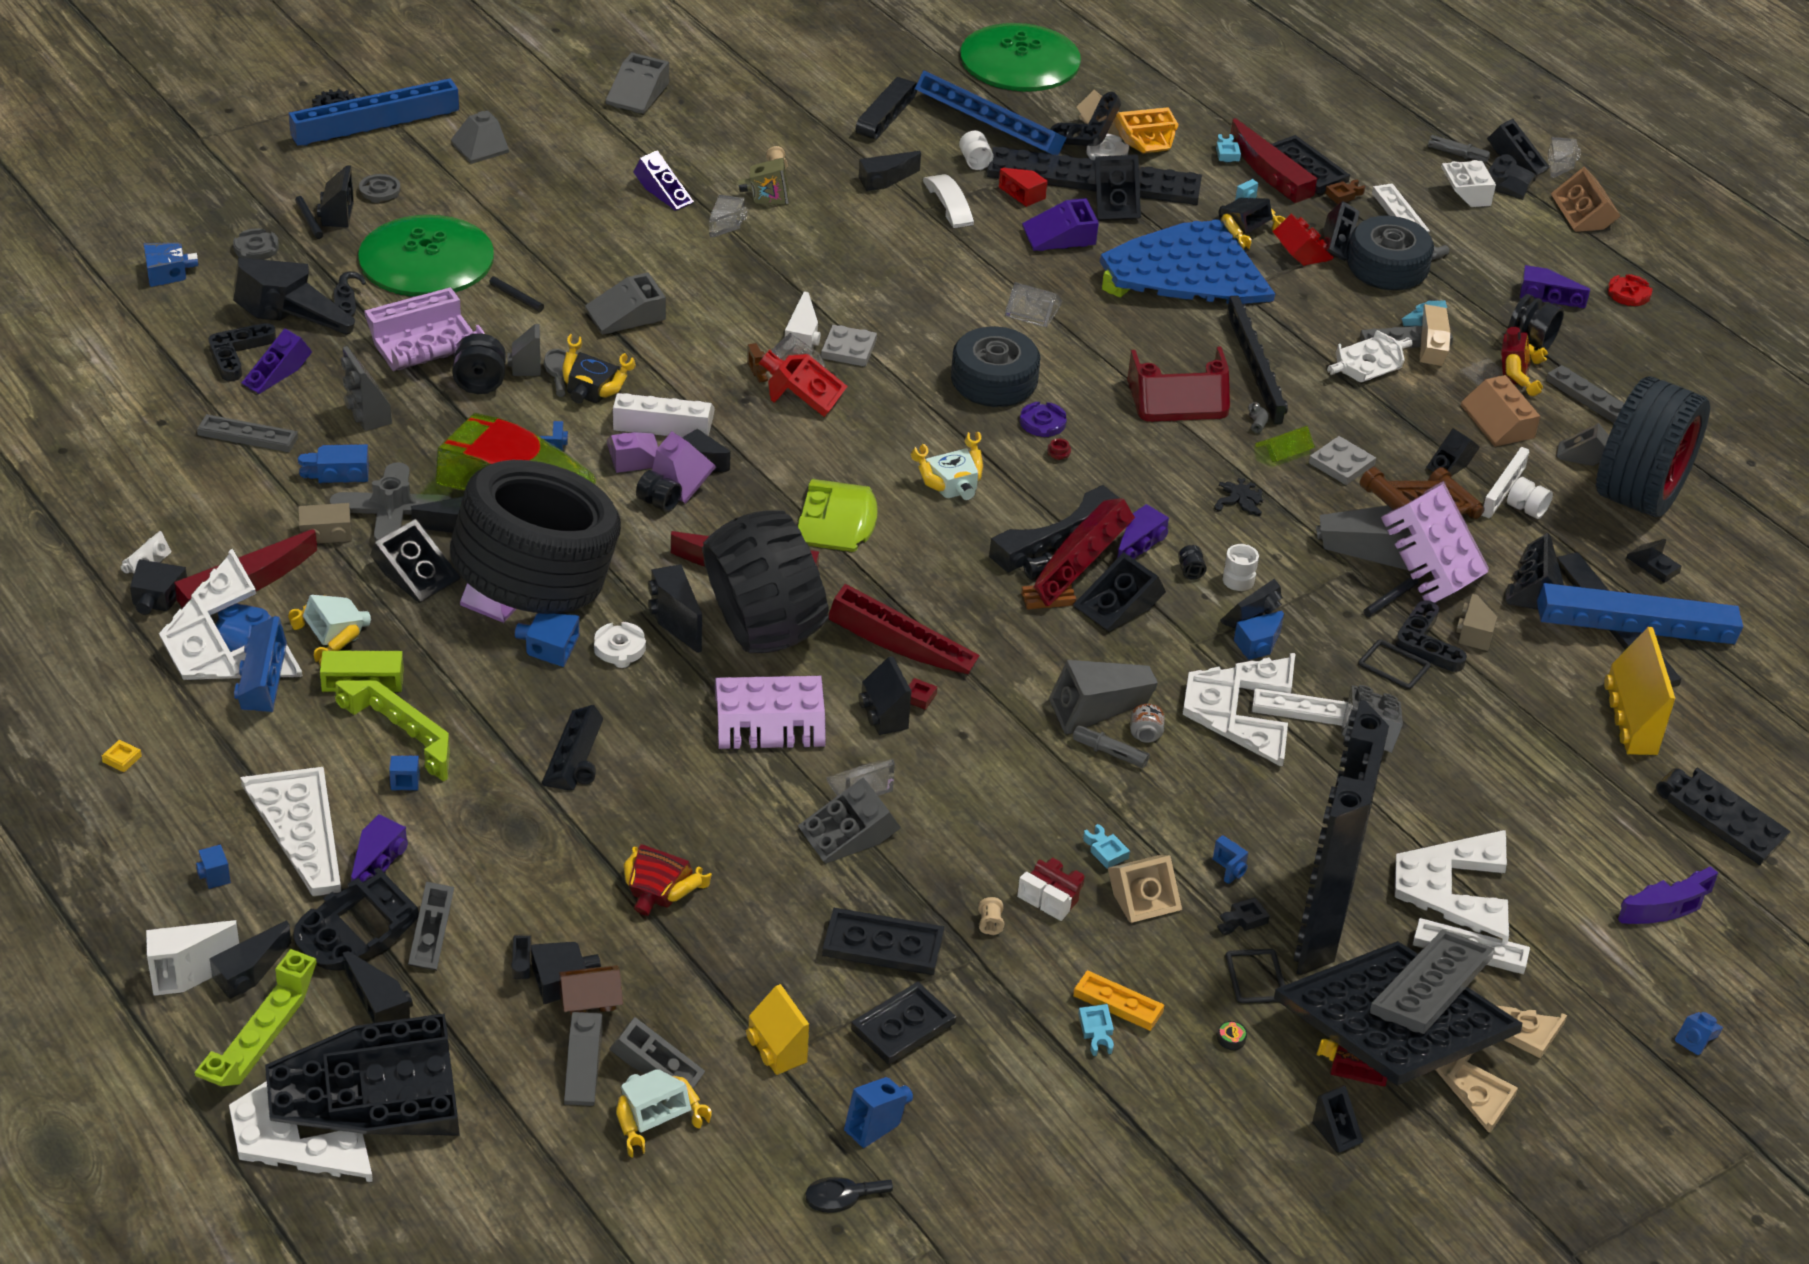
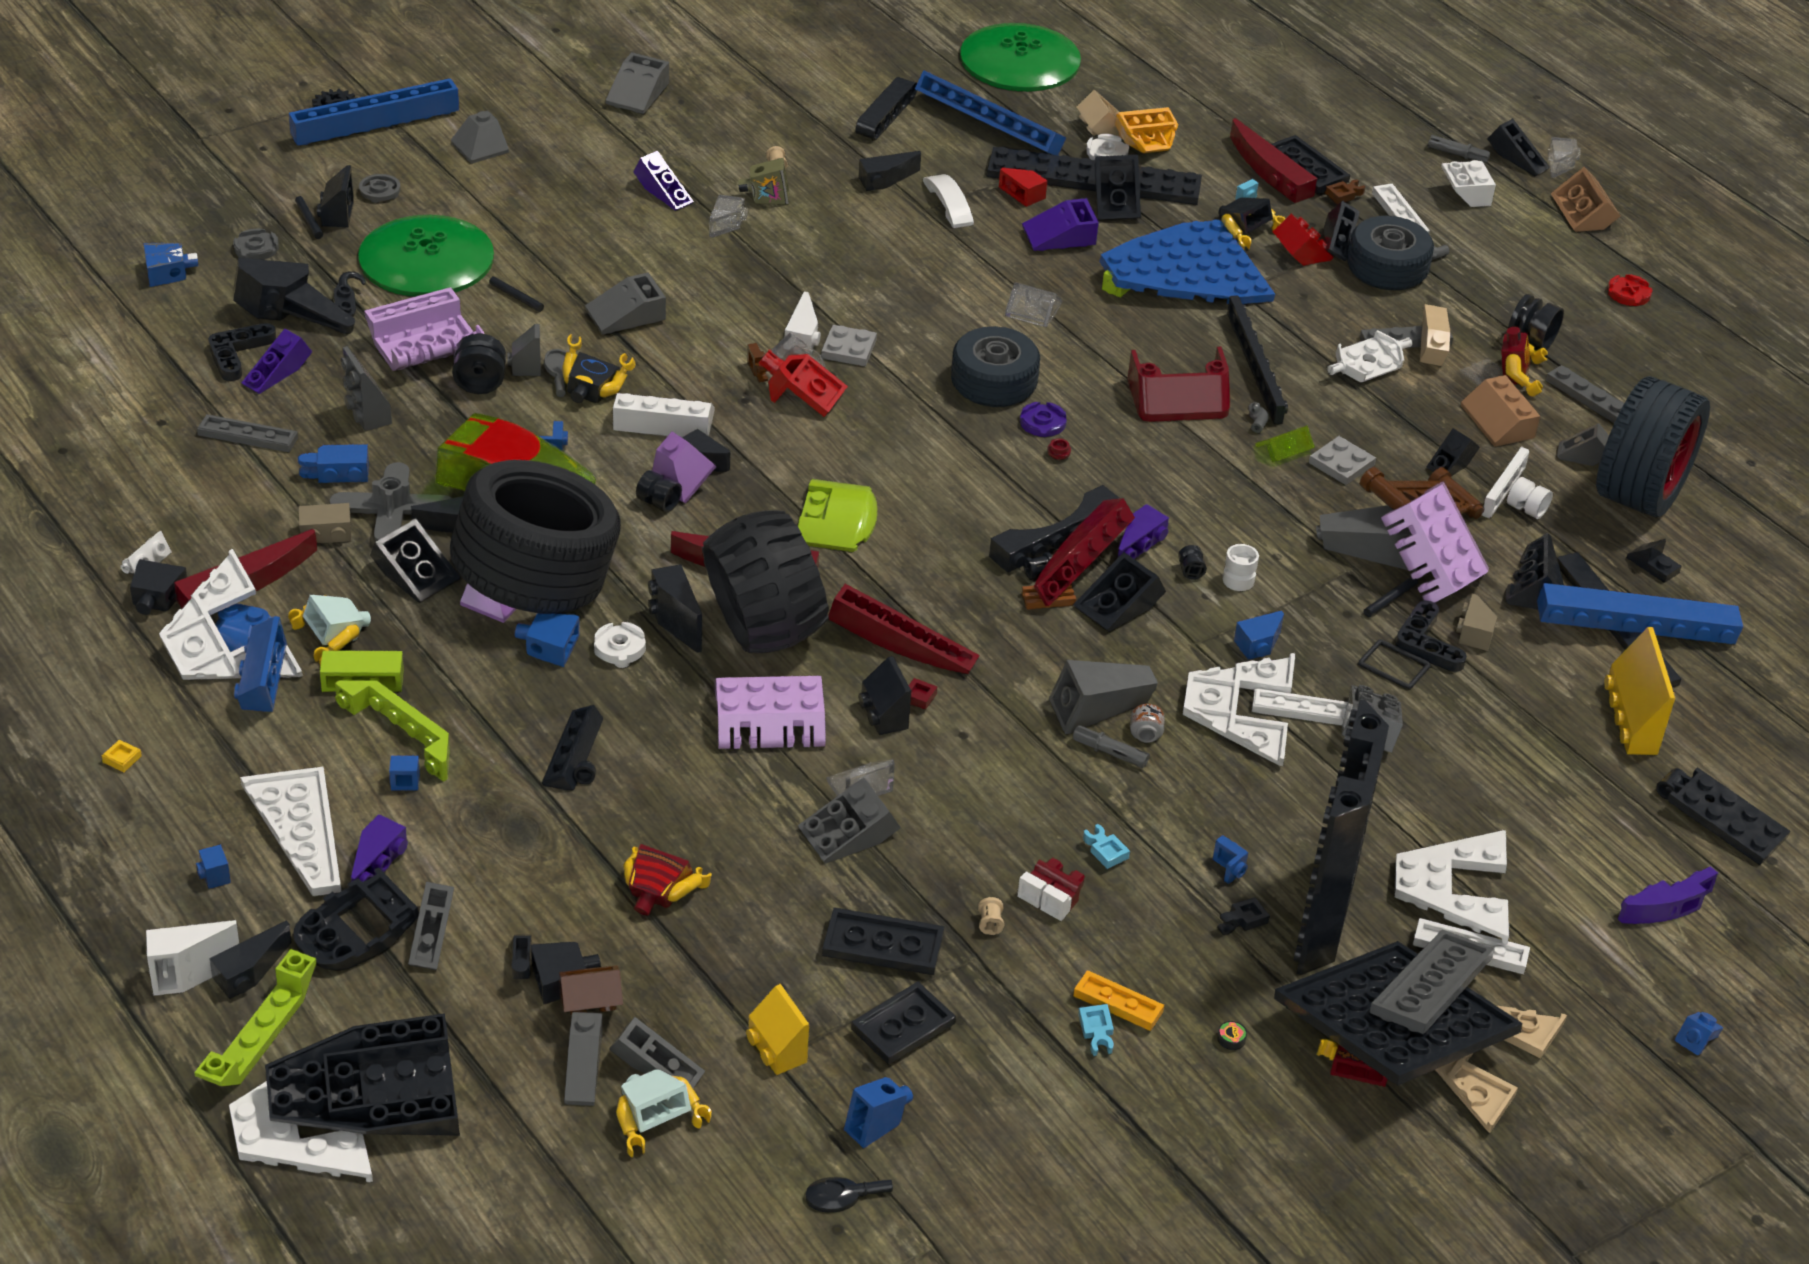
(377, 991): black slope -> none
(632, 451): medium lavender slope -> none
(952, 472): torso -> none
(976, 150): white wheel -> none
(1093, 132): black beam -> none
(1145, 887): tan slope -> none
(1227, 149): medium azure plate -> none
(1234, 979): black piece -> none
(1242, 494): black piece -> none
(1257, 604): black slope -> none
(1337, 1120): black slope -> none
(1416, 317): medium azure plate -> none
(1511, 178): black slope -> none
(1553, 287): dark purple slope -> none

